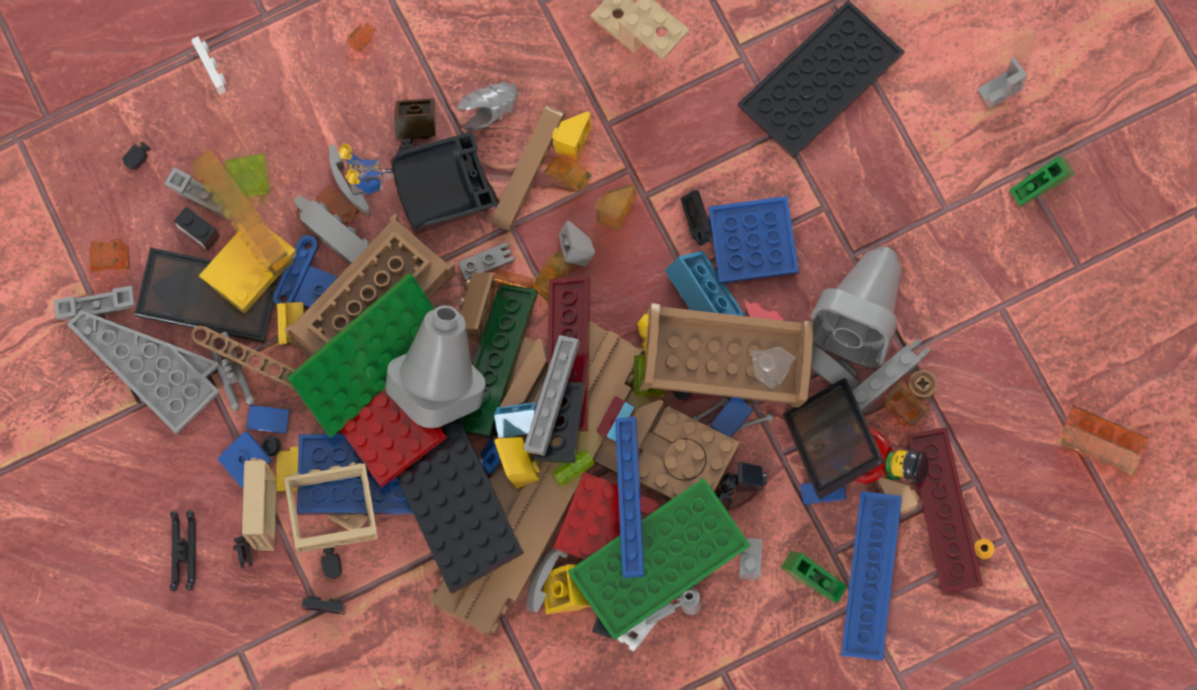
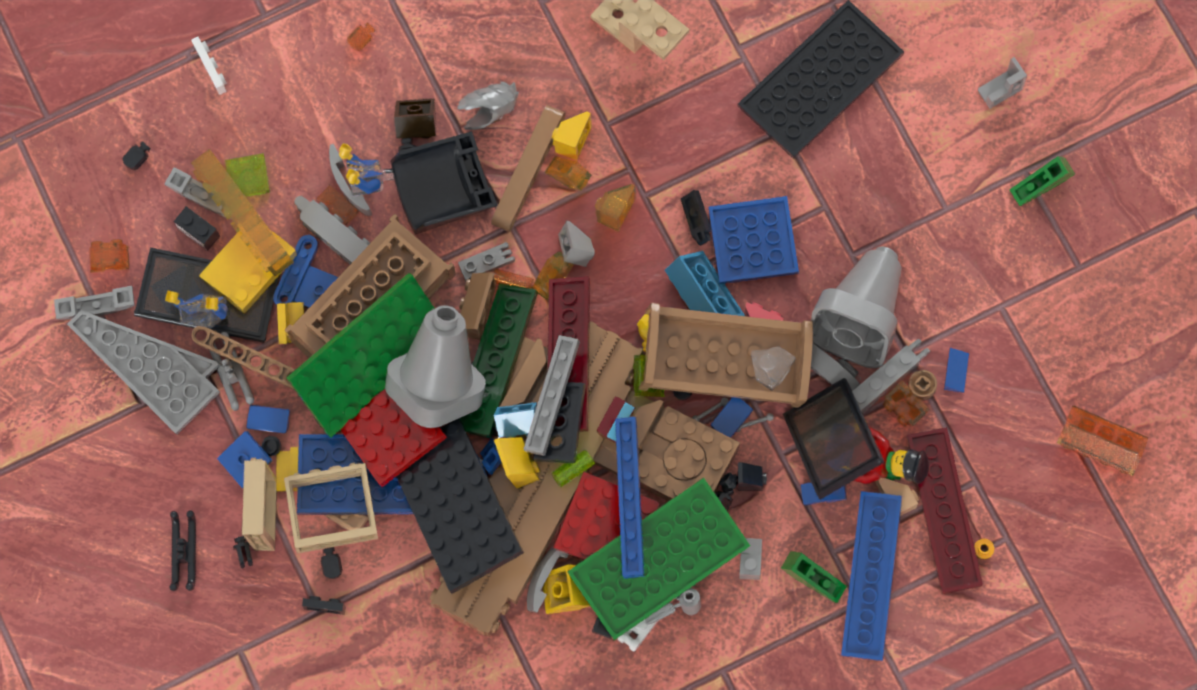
(200, 310): none -> torso
(956, 370): none -> blue slope

